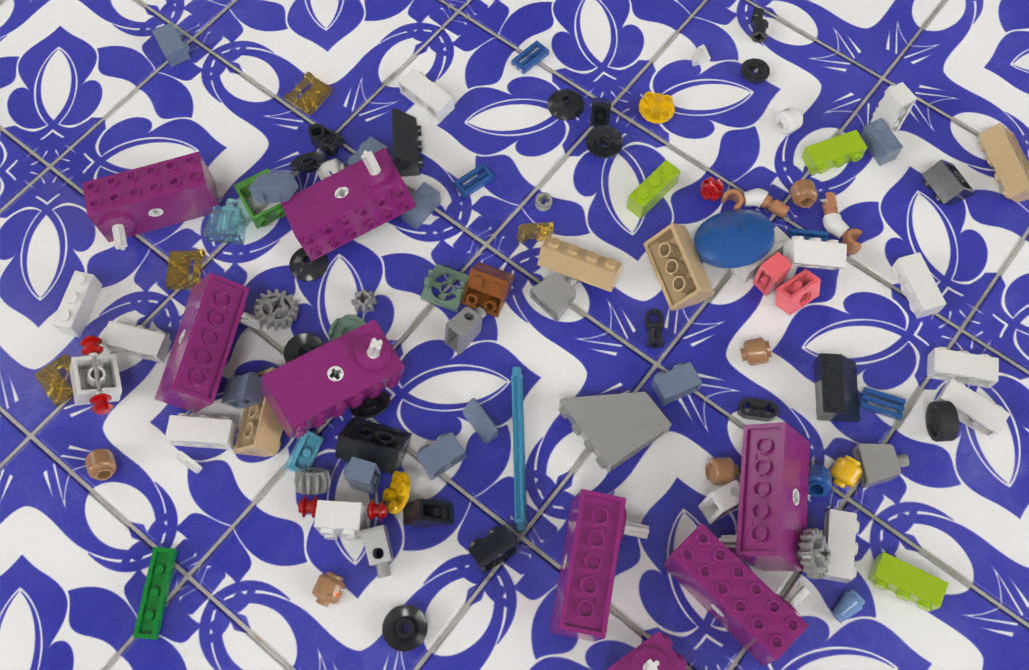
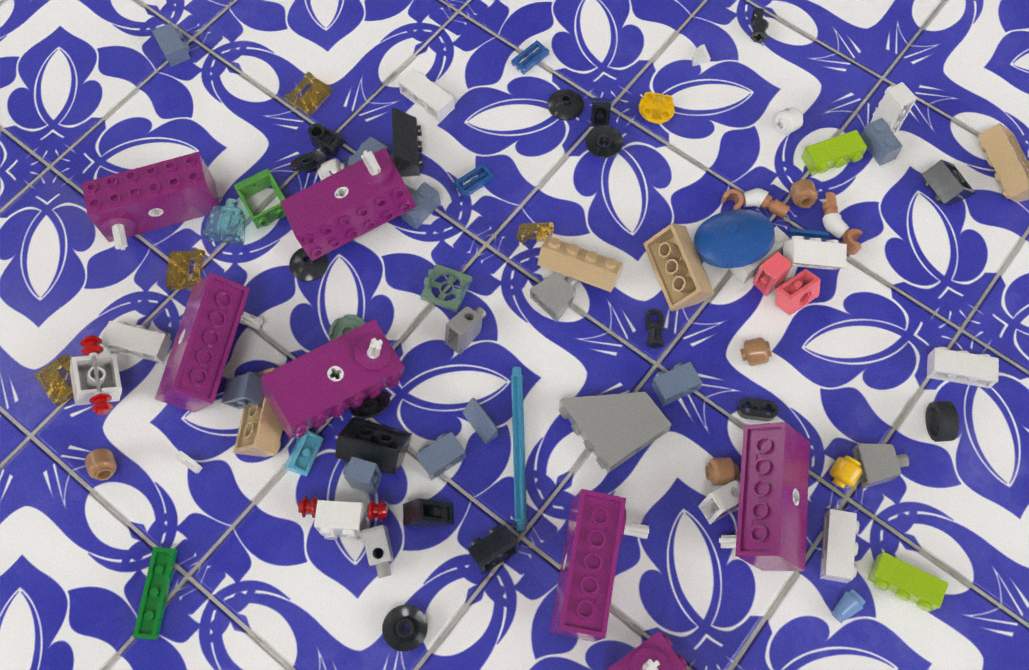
(77, 304): white brick -> none
(201, 431): white brick -> none
(273, 187): sand blue brick -> none
(278, 307): light grey gear -> none
(299, 345): black dish -> none
(312, 481): light grey gear -> none
(328, 588): medium nougat head -> none
(359, 300): light grey gear -> none
(398, 492): yellow dish -> none
(487, 288): dark orange slope -> none
(539, 198): light grey bush -> none
(653, 189): lime brick -> none
(711, 189): red gear -> none
(737, 596): magenta piece -> none
(751, 65): black gear -> none
(814, 553): light grey gear -> none
(819, 481): blue head -> none
(836, 388): black slope -> none
(883, 396): blue tile -> none
(918, 285): white brick -> none
(974, 409): white brick -> none

